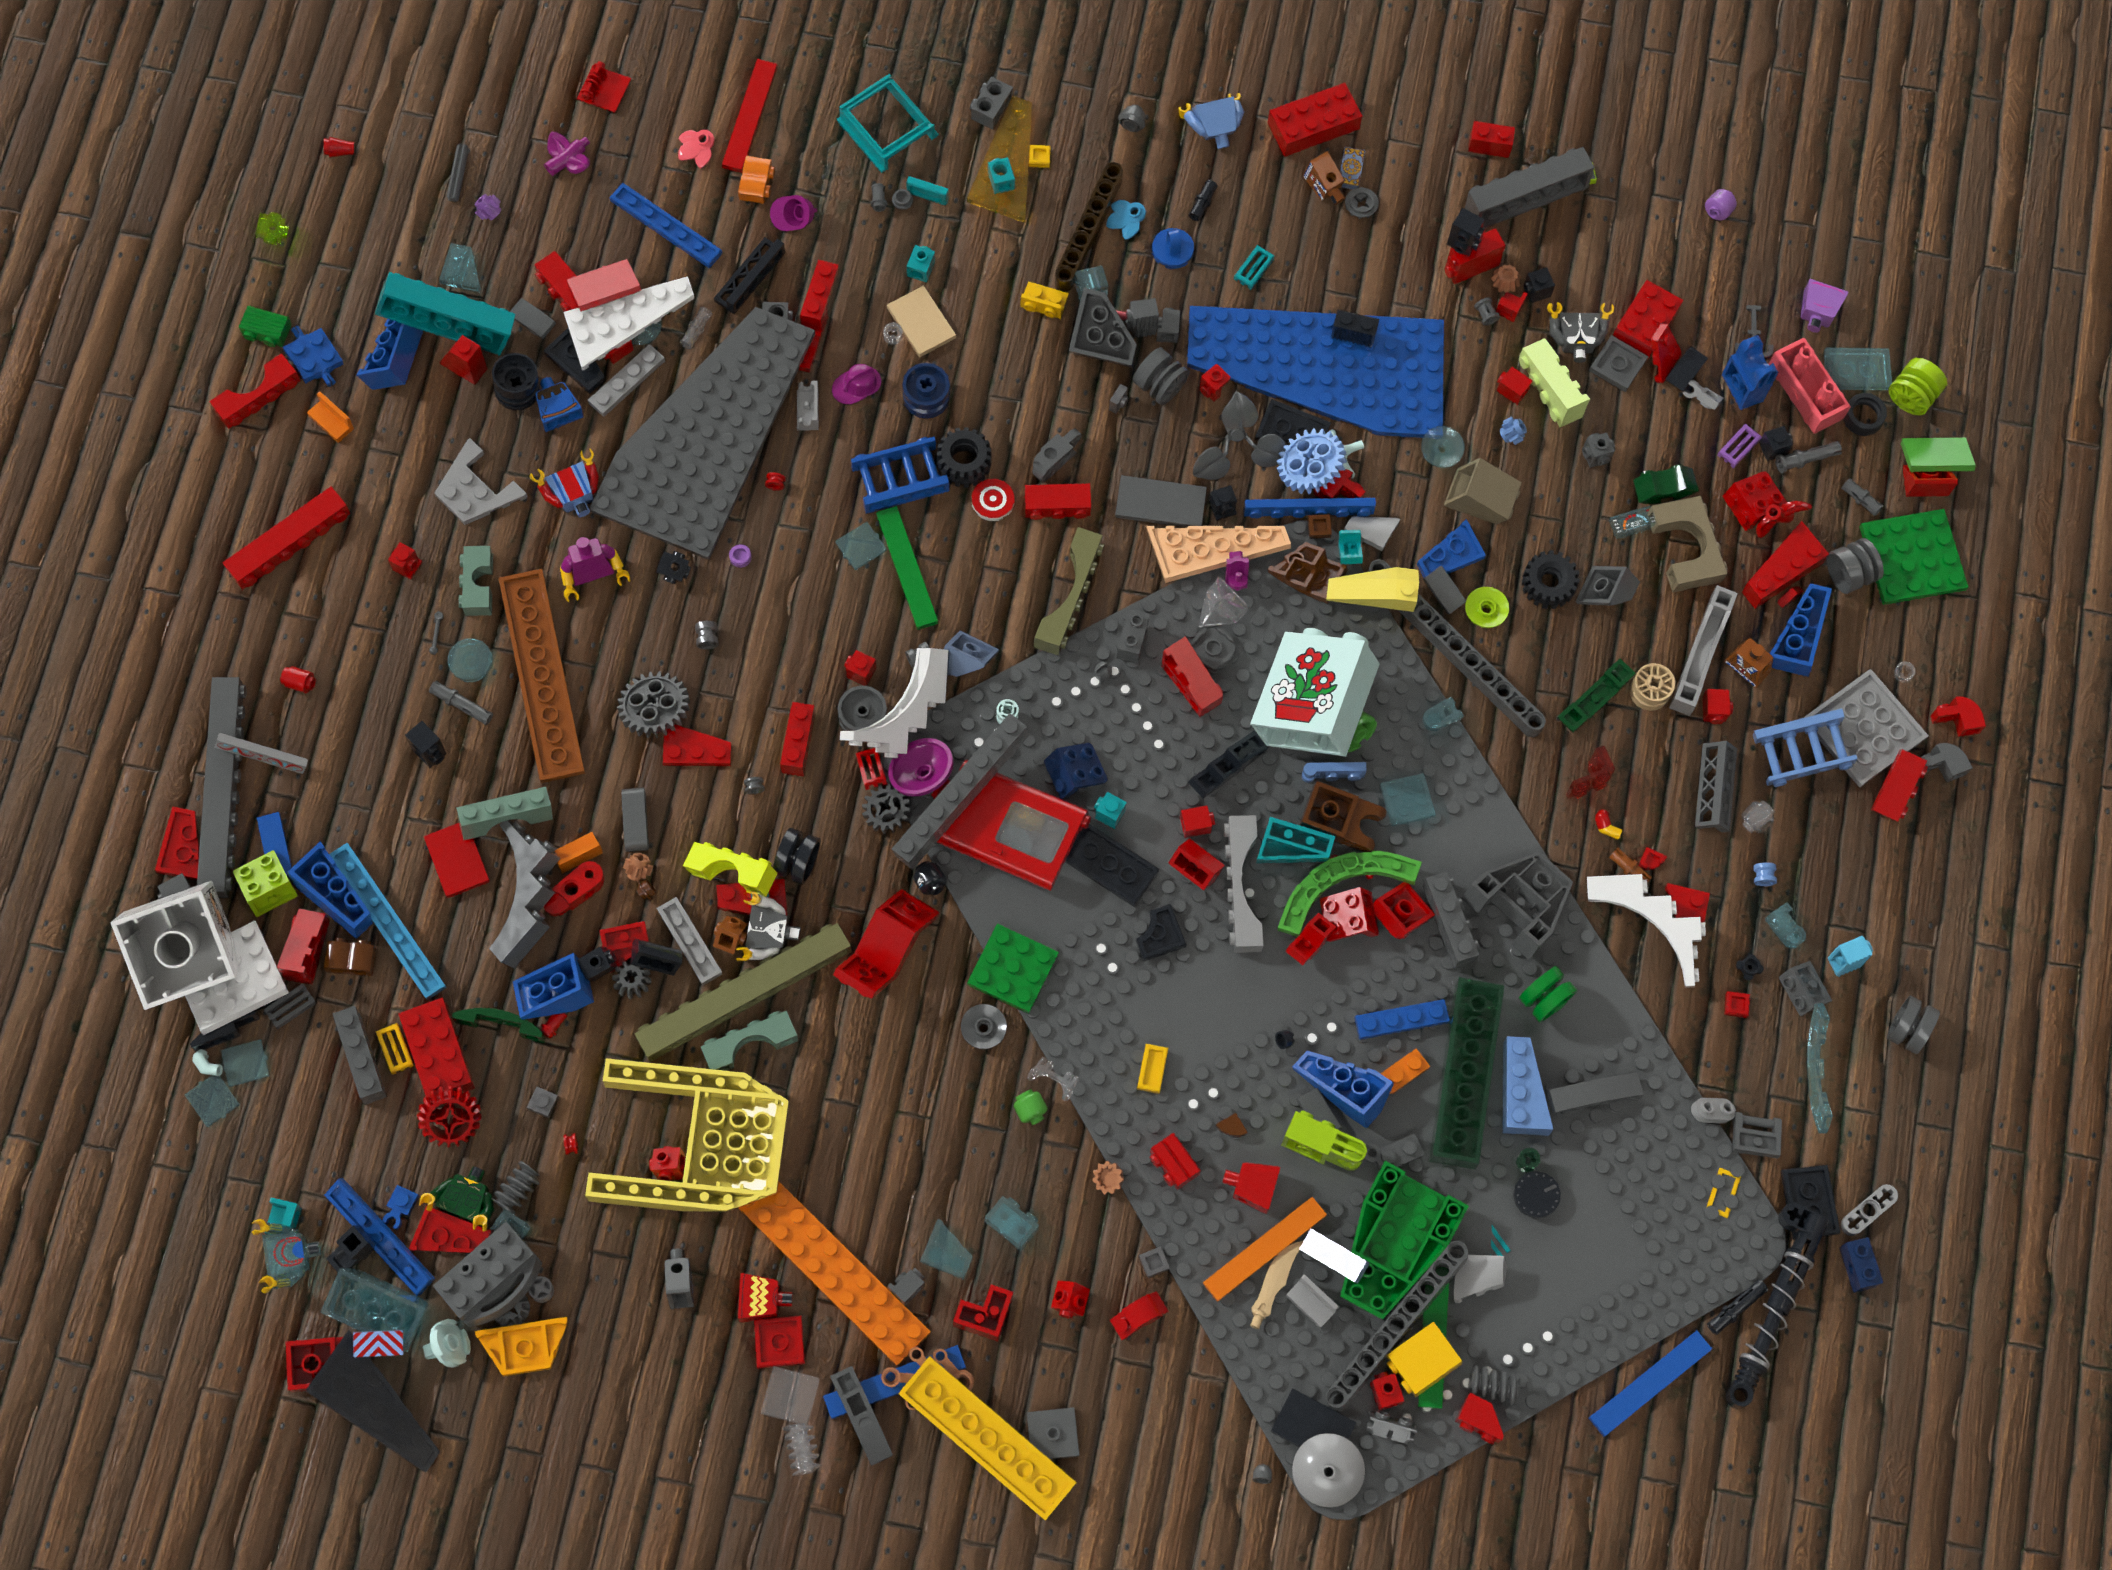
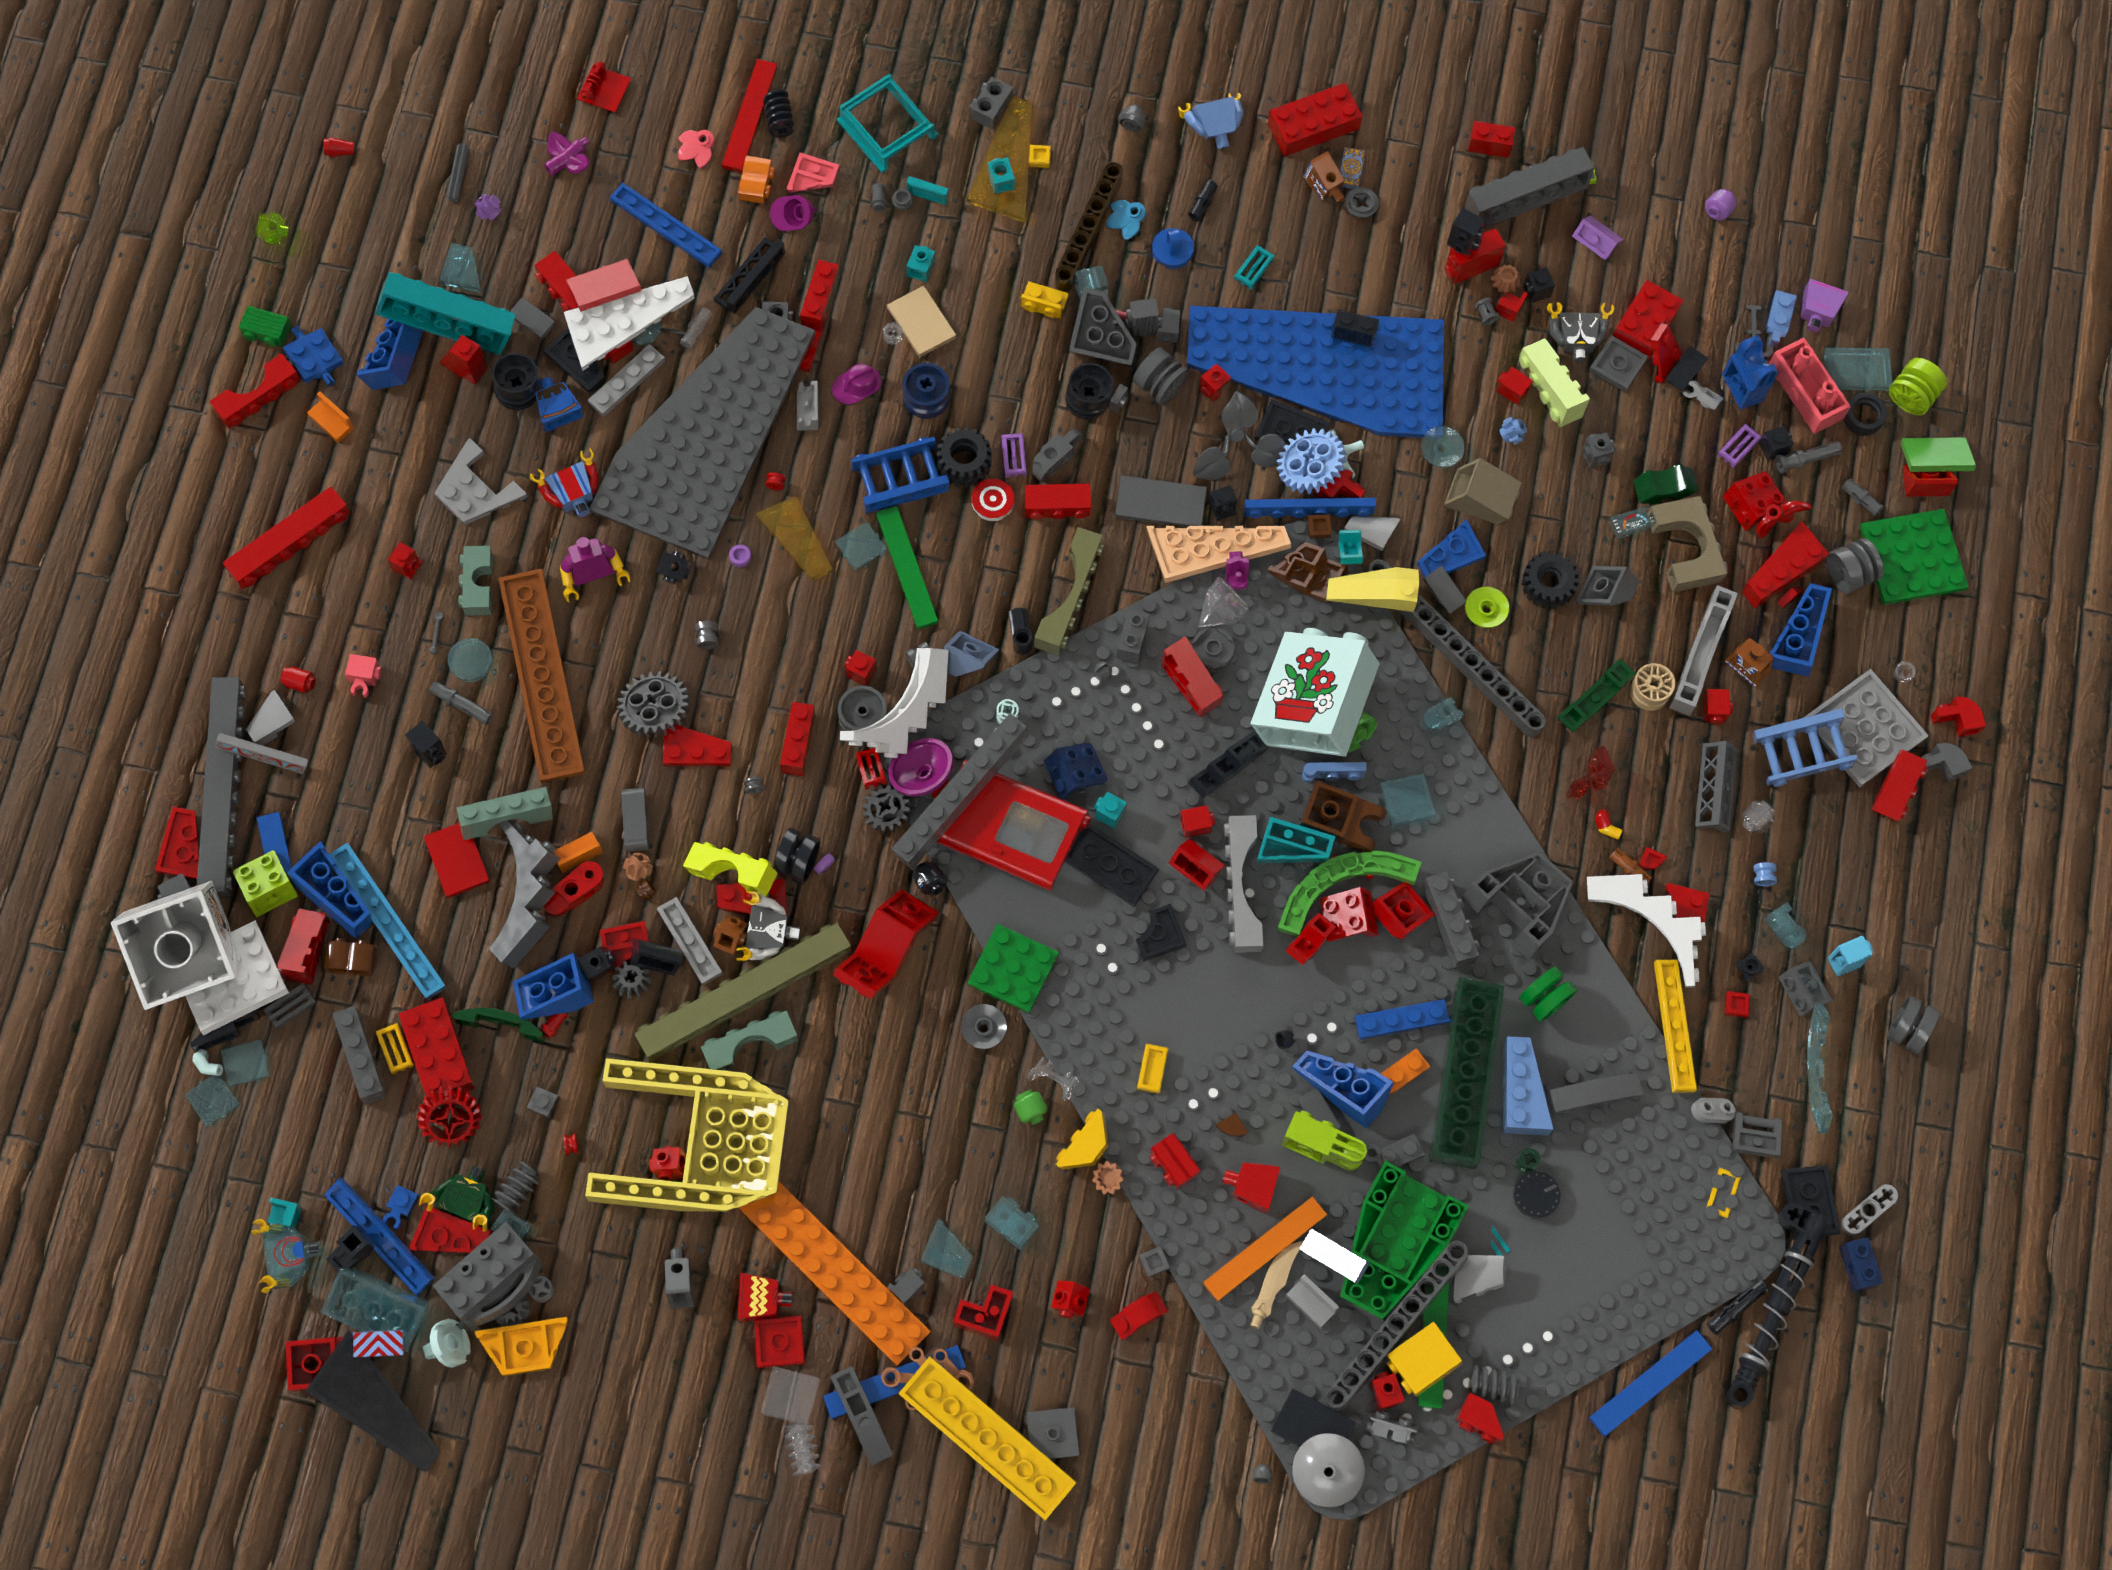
(269, 720): none -> light grey slope
(362, 672): none -> coral brick
(778, 113): none -> black piece
(796, 535): none -> clear yellow wing
(812, 174): none -> coral wing
(824, 864): none -> medium lavender tile
(1015, 471): none -> medium lavender tile
(1020, 630): none -> black piece
(1086, 1144): none -> yellow slope
(1089, 391): none -> black wheel
(1597, 237): none -> medium lavender panel
(1675, 1026): none -> yellow tile
(1780, 316): none -> medium blue hinge

